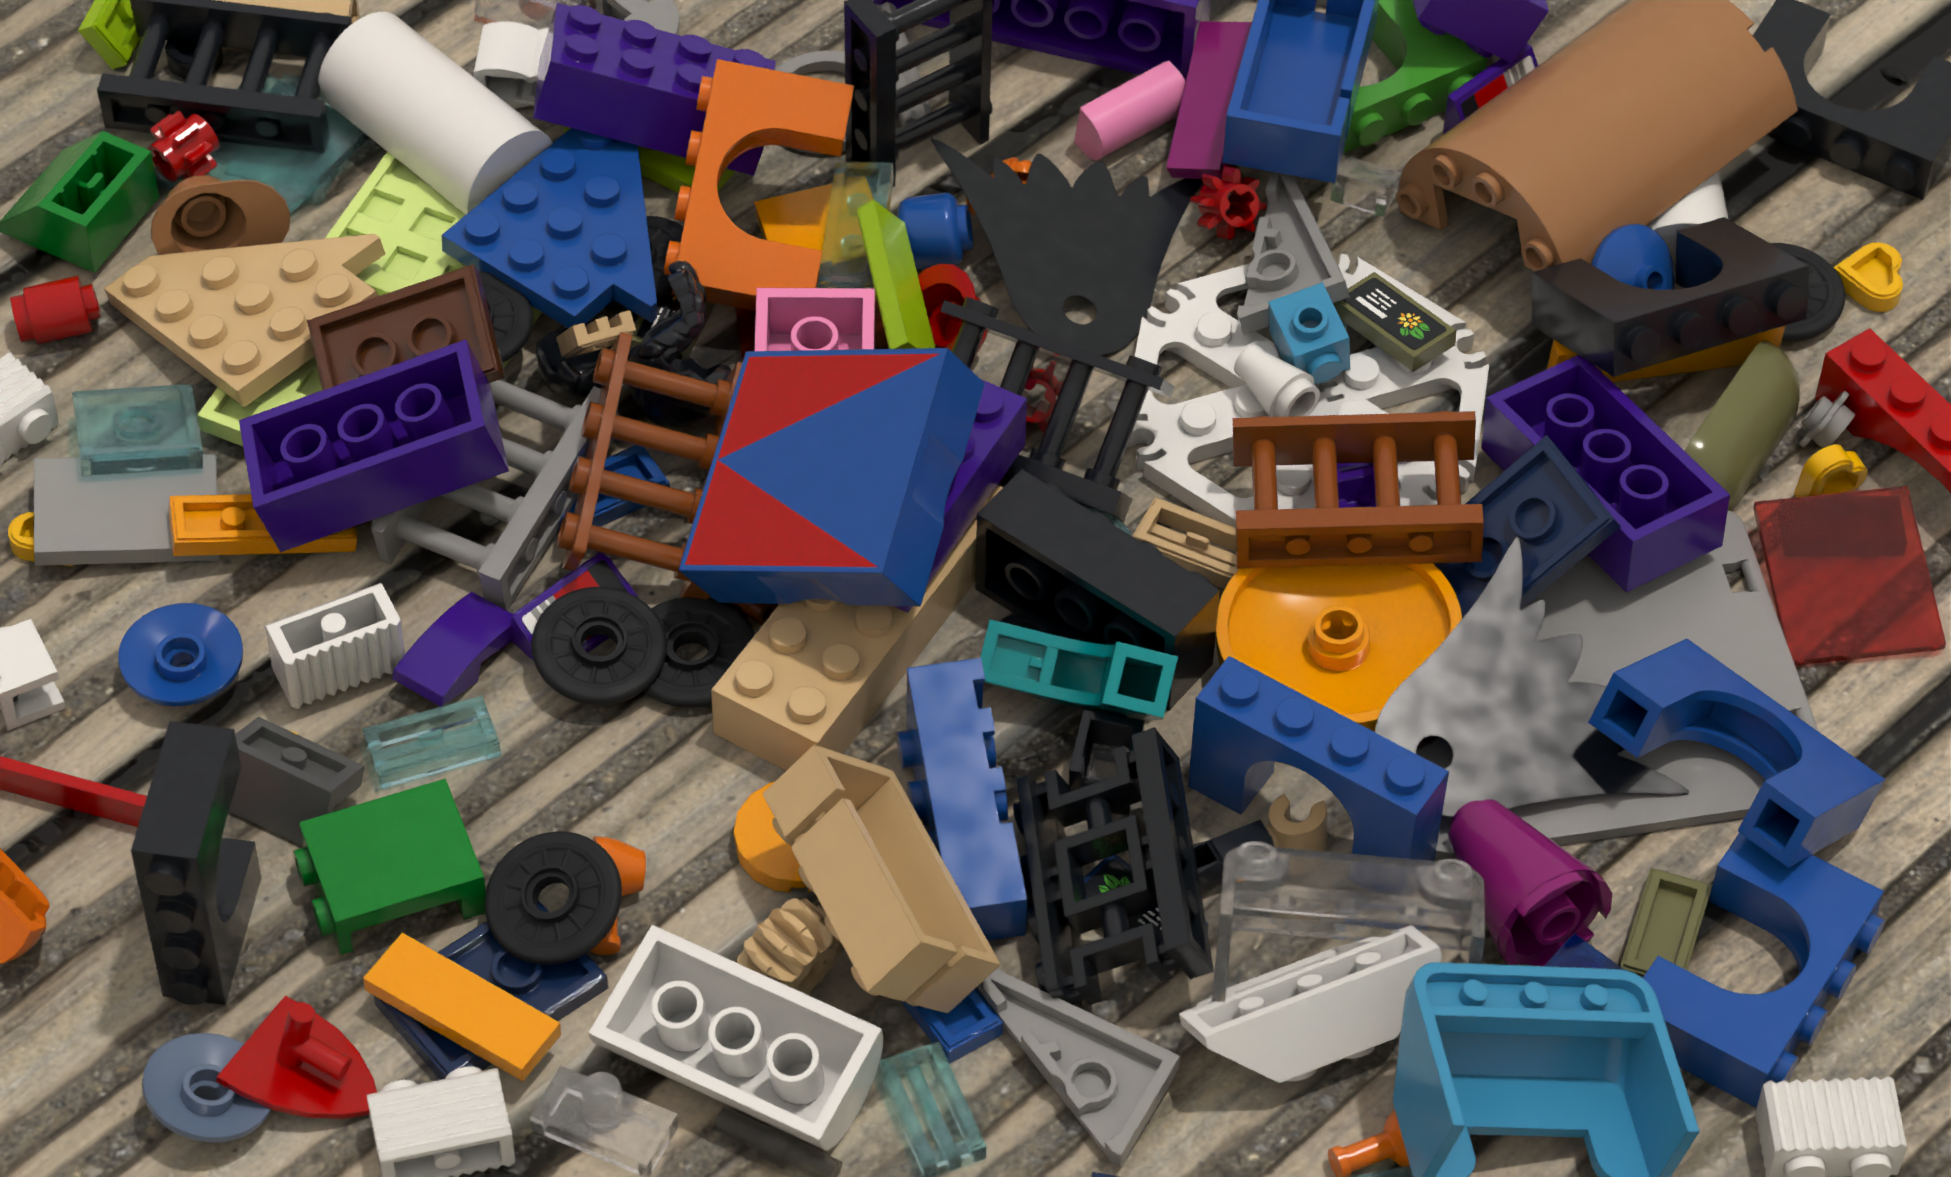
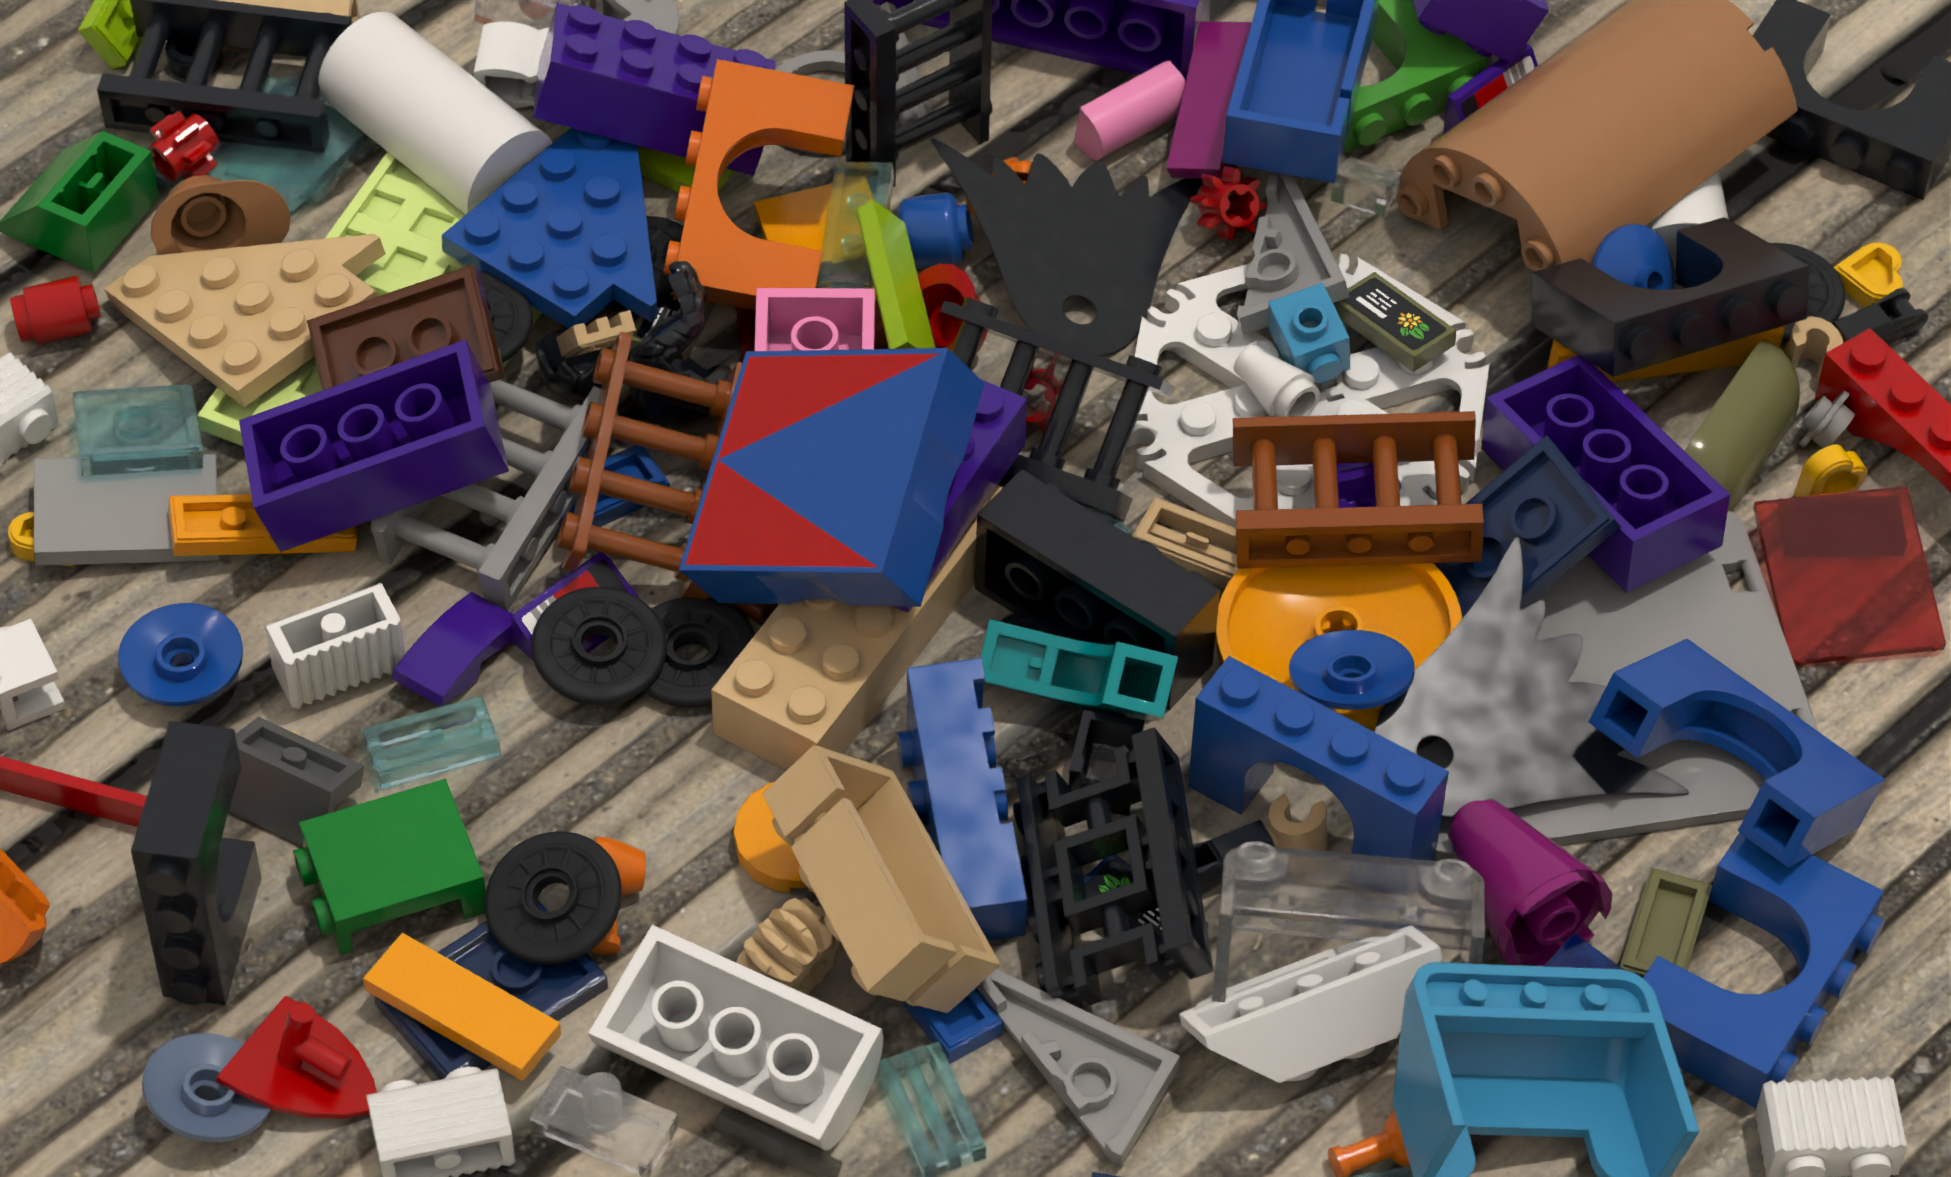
(1352, 669): none -> blue dish
(1816, 336): none -> piece

